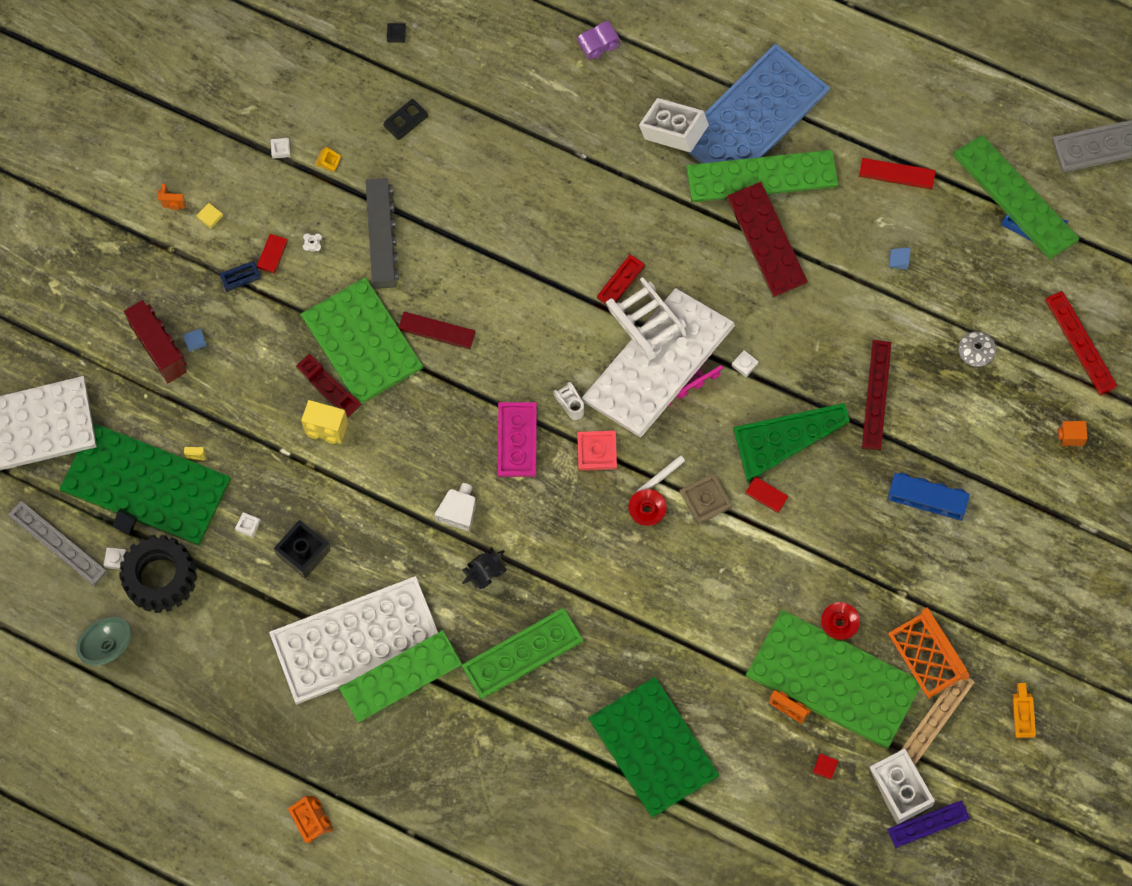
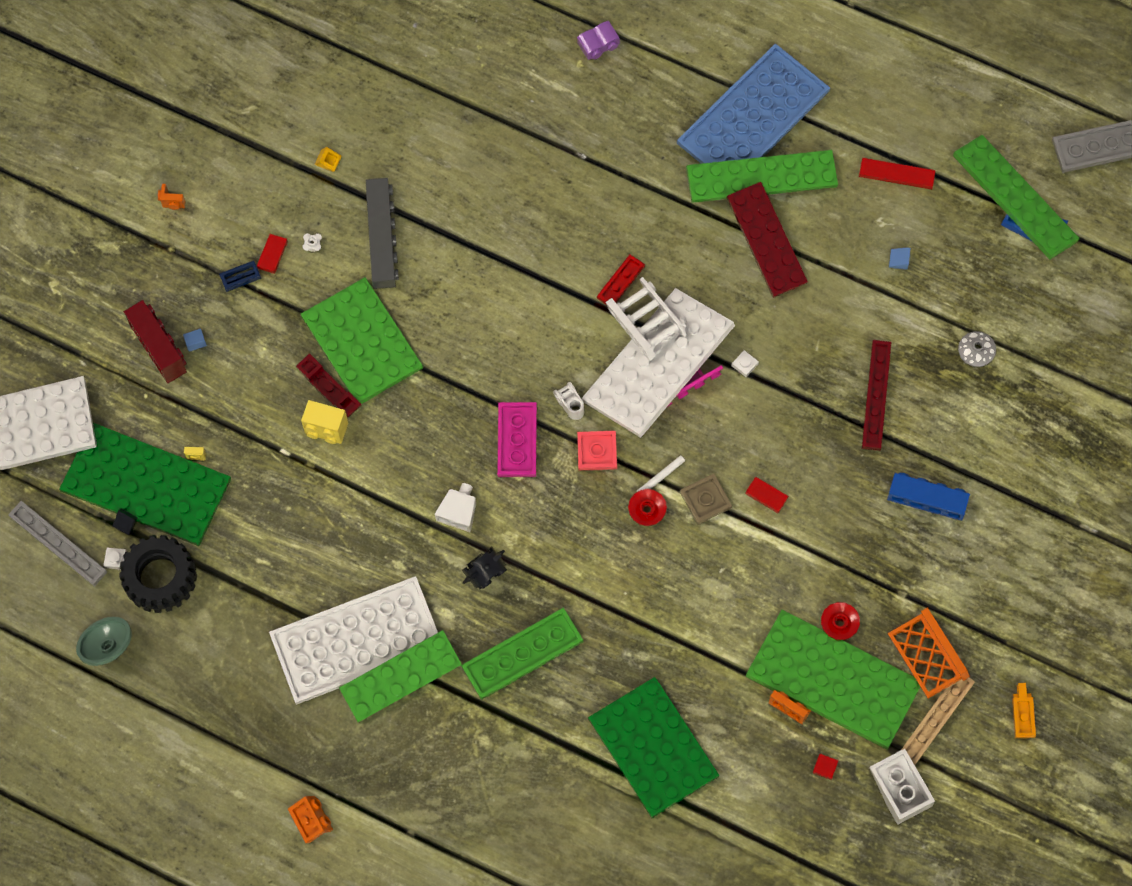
(209, 215): light yellow tile -> none
(247, 525): white tile -> none
(280, 148): white tile -> none
(302, 549): black brick -> none
(396, 32): black tile -> none
(410, 121): black piece -> none
(437, 330): dark red tile -> none
(673, 125): white brick -> none
(777, 439): green wing -> none
(928, 824): dark purple tile -> none
(1072, 433): orange brick -> none
(1081, 343): red tile -> none

